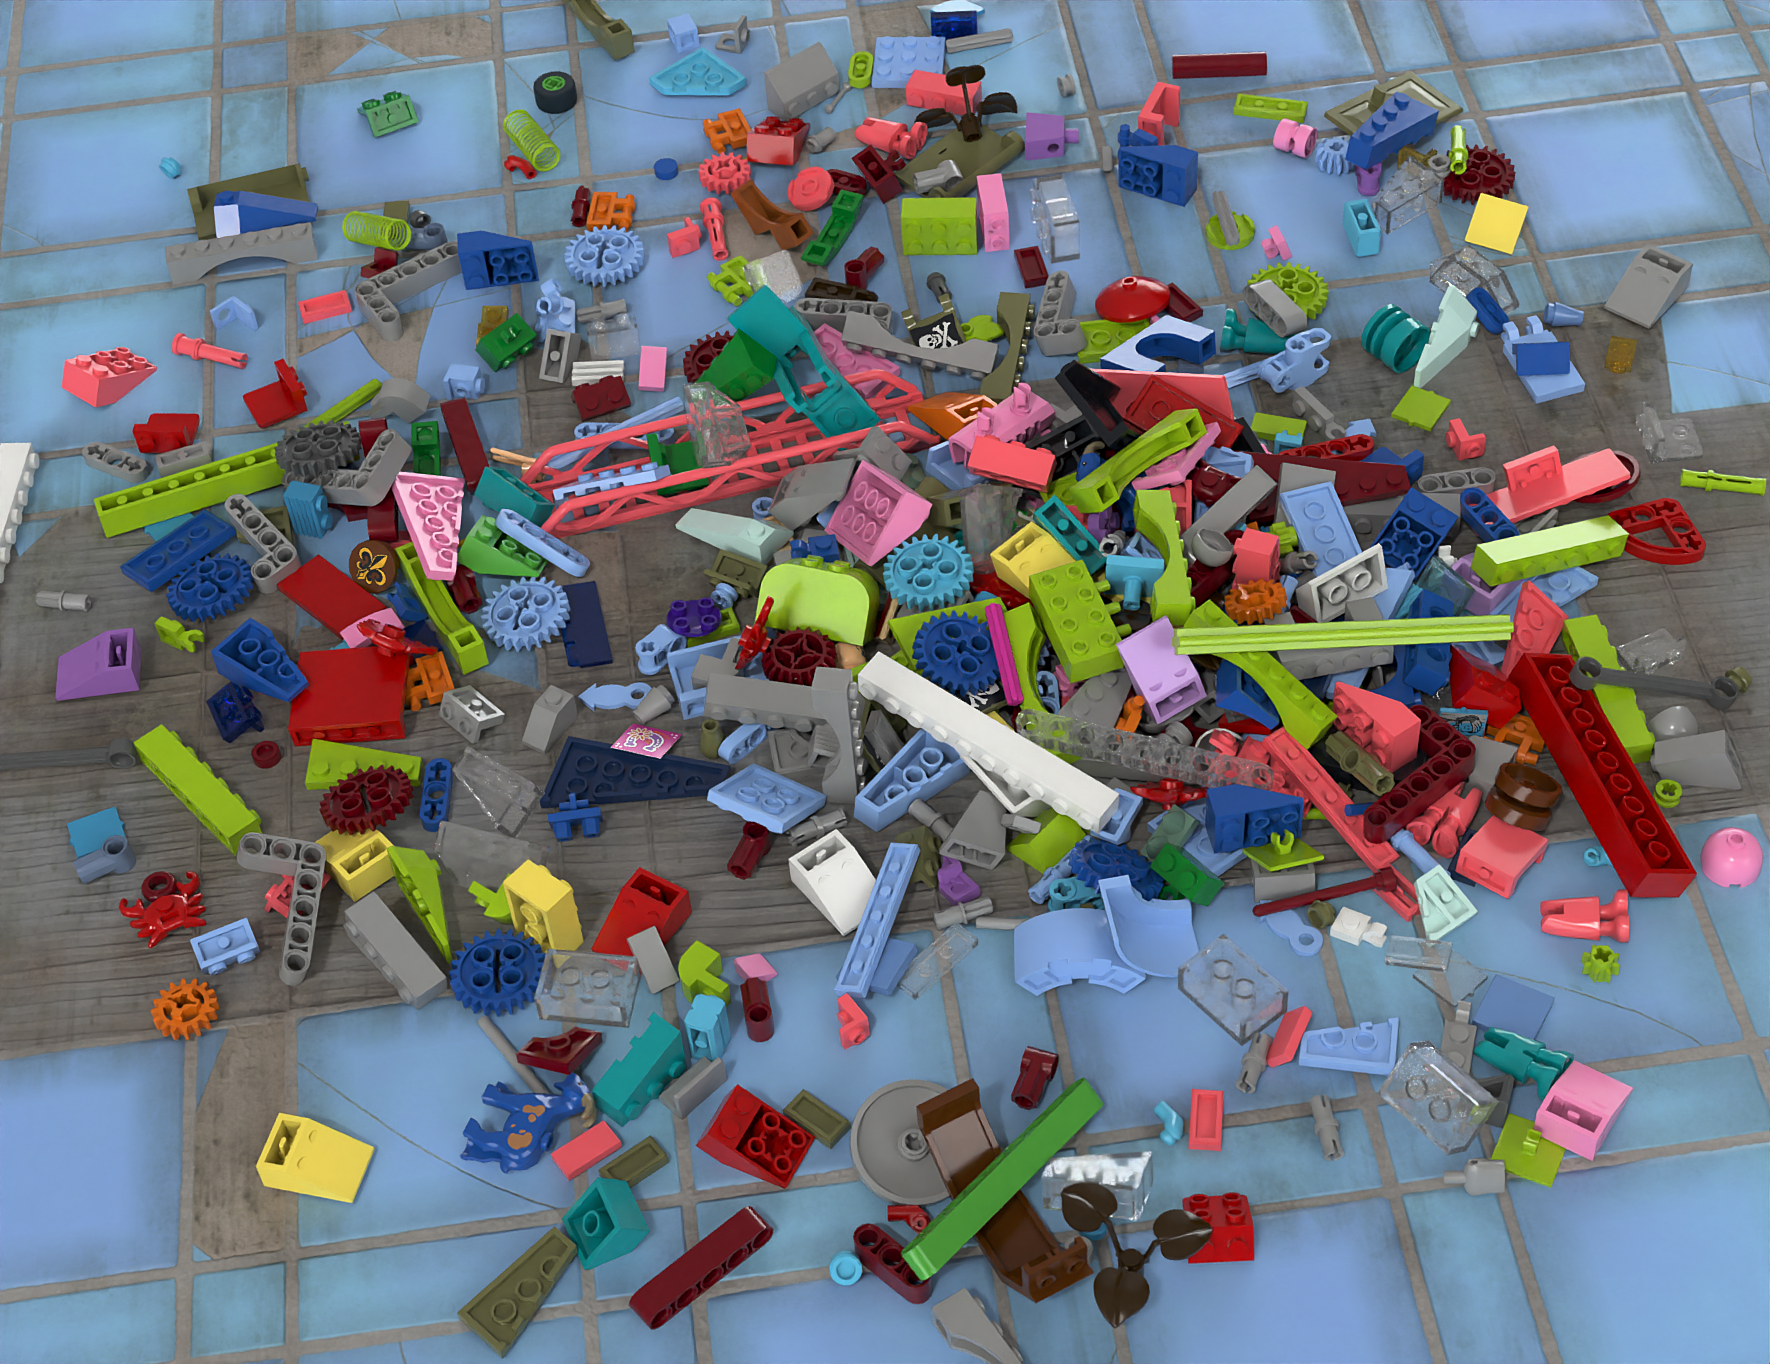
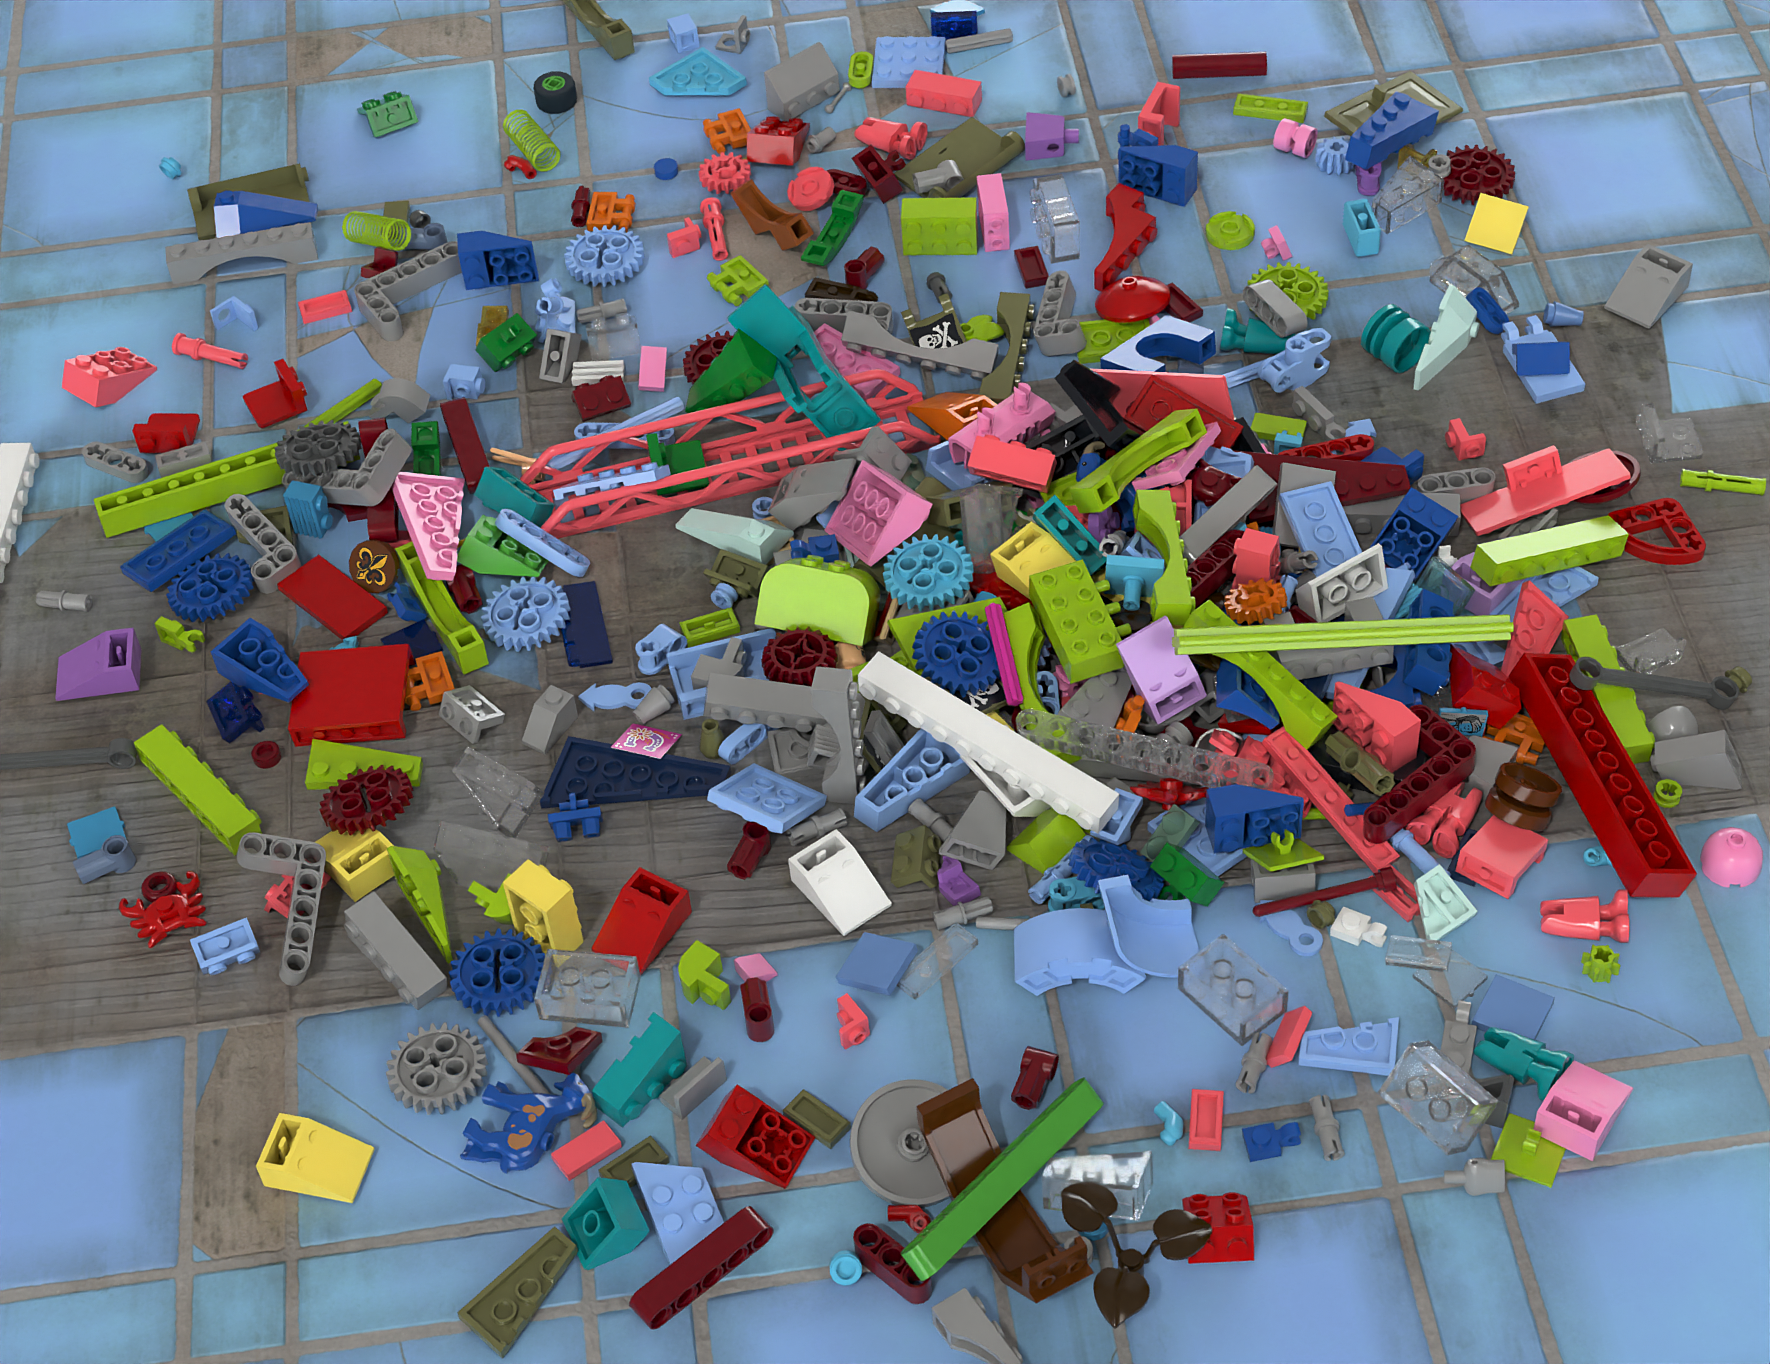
(185, 1009): orange gear -> none
(355, 638): bright pink slope -> none
(392, 639): red animal -> none
(431, 785): blue beam -> none
(437, 1068): none -> light grey gear
(652, 959): light grey tile -> none
(678, 1205): none -> light blue wing
(693, 617): dark purple dish -> none
(707, 1027): medium azure brick -> none
(714, 426): clear wedge -> none
(755, 638): red animal -> none
(776, 272): clear bracket -> none
(877, 920): light blue tile -> none
(969, 123): dark brown plant -> none
(1020, 824): light grey tile -> none
(1107, 158): light grey tile -> none
(1131, 233): none -> red arch
(1211, 547): light grey hair -> none
(1225, 218): light grey axle -> none
(1266, 1142): none -> blue plate
(1287, 537): lime gear -> none
(1421, 408): lime piece -> none
(1458, 153): lime pin -> none
(1485, 512): blue beam -> none
(1620, 354): clear yellow bracket -> none

